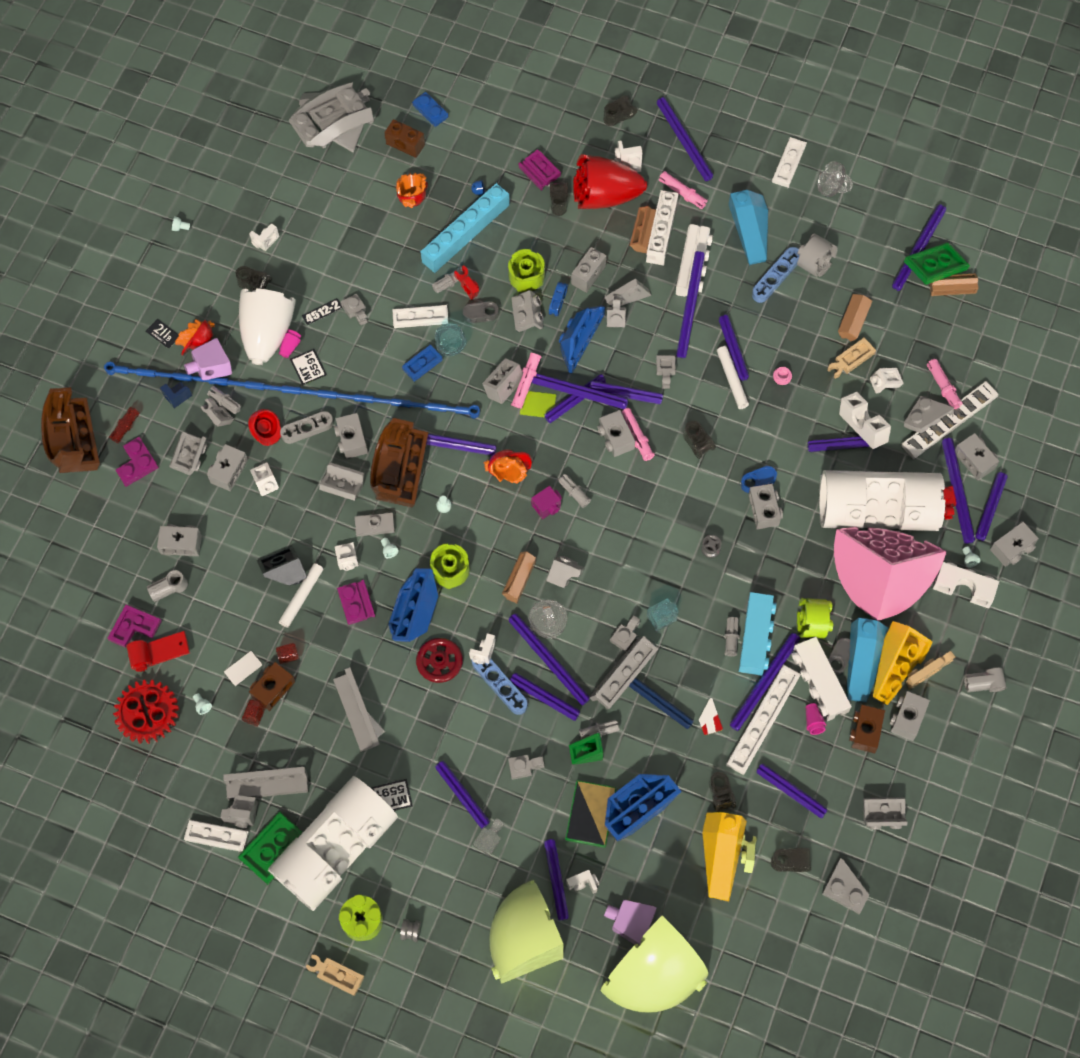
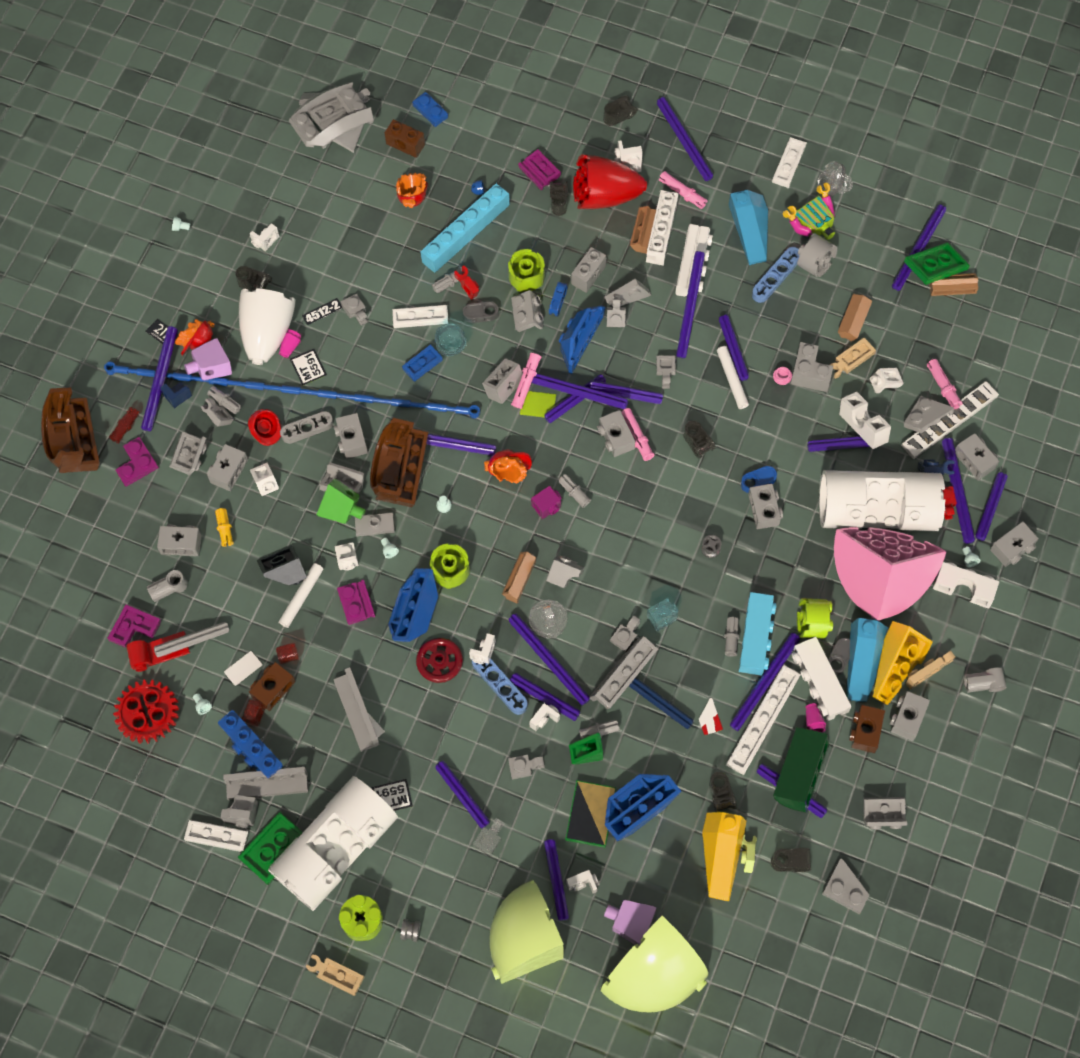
(159, 378): none -> dark purple axle
(191, 639): none -> light grey axle
(224, 527): none -> yellow axle
(249, 745): none -> blue bracket
(340, 503): none -> bright green torso
(540, 718): none -> white bracket
(801, 769): none -> dark green brick
(808, 372): none -> light grey brick
(815, 216): none -> torso
(932, 466): none -> dark blue plate

